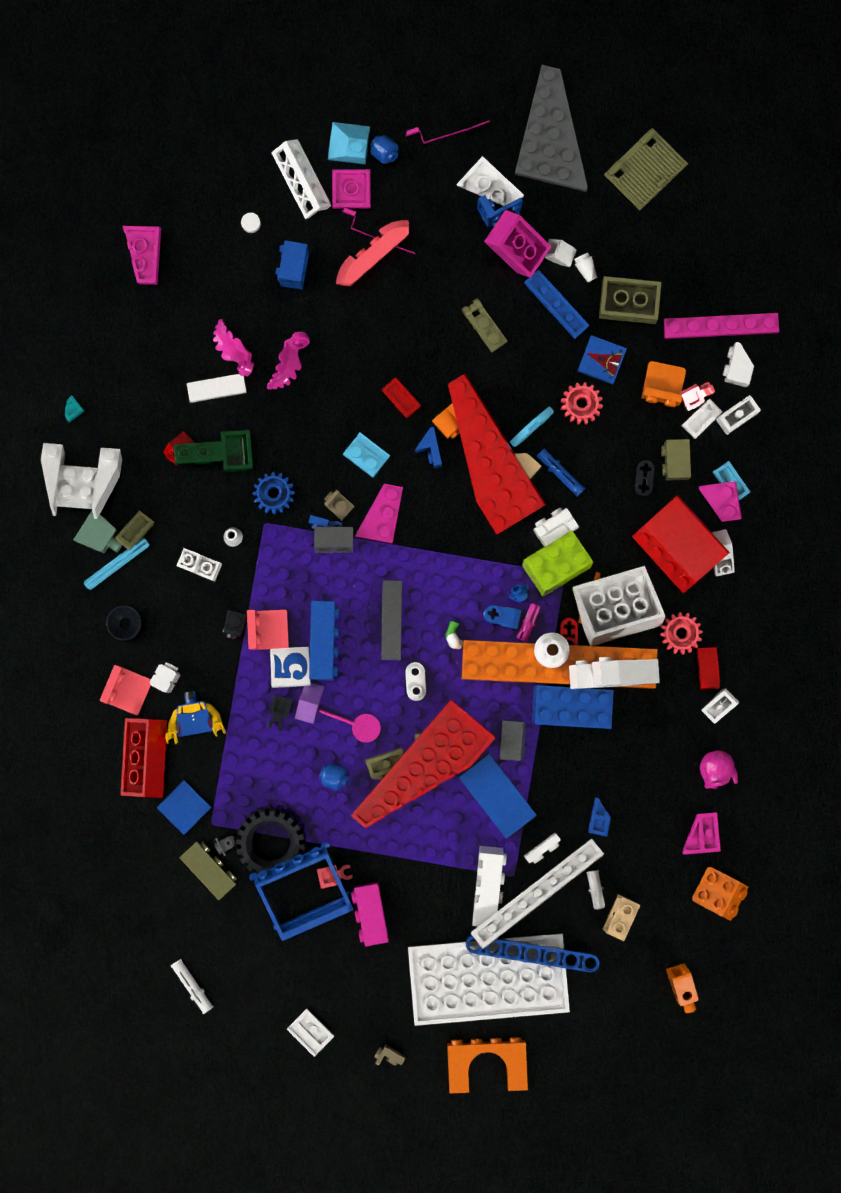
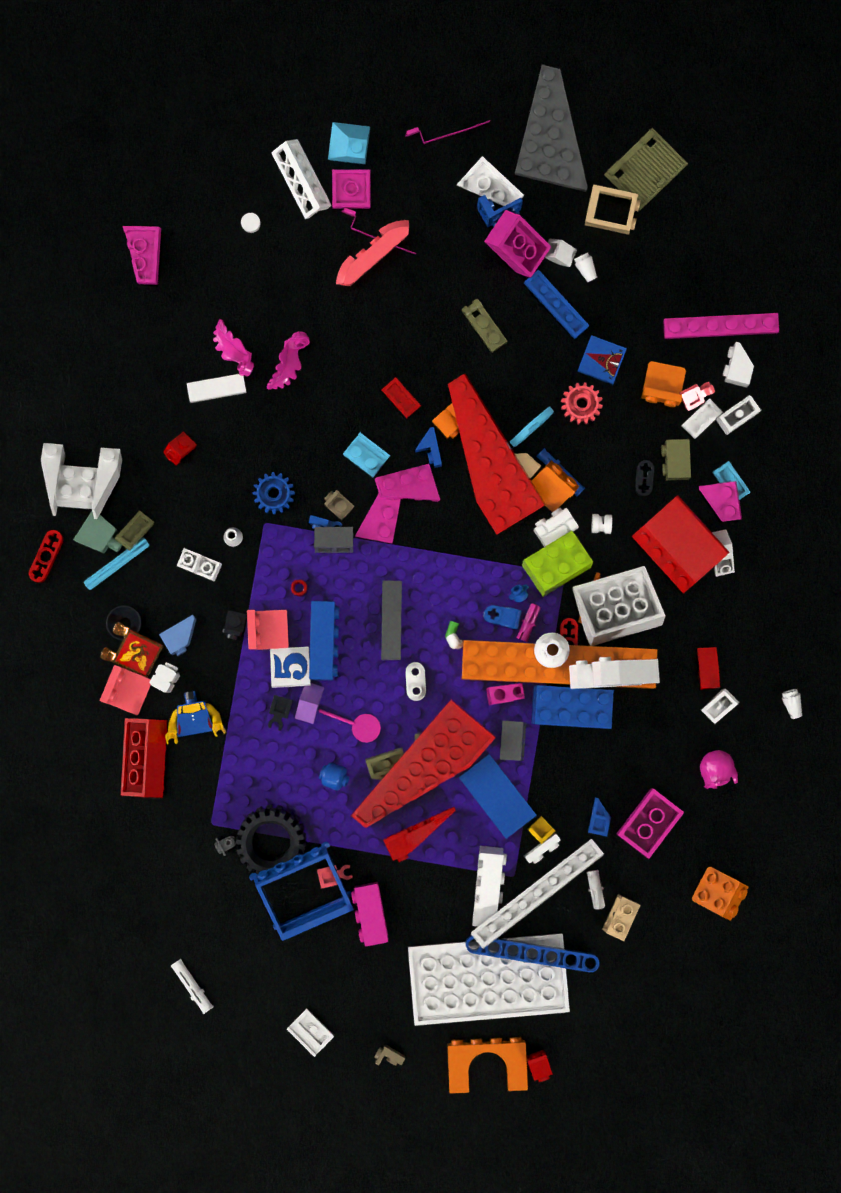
(45, 571): none -> red beam
(72, 409): teal tile -> none
(135, 651): none -> flag
(179, 636): none -> medium blue slope
(184, 807): blue tile -> none
(209, 869): olive brick -> none
(232, 450): dark green plate -> none
(293, 264): blue container -> none
(299, 582): none -> red axle
(384, 149): blue head -> none
(407, 840): none -> red wedge
(410, 483): none -> dark pink wing
(505, 693): none -> dark pink leg
(539, 1066): none -> red slope
(541, 829): none -> yellow panel
(554, 485): none -> orange bracket
(590, 221): none -> tan window
(601, 523): none -> white wheel
(630, 300): olive brick -> none
(650, 823): none -> dark pink brick
(673, 640): coral gear -> none
(683, 987): orange torso -> none
(703, 835): dark pink wing -> none
(793, 703): none -> white cone

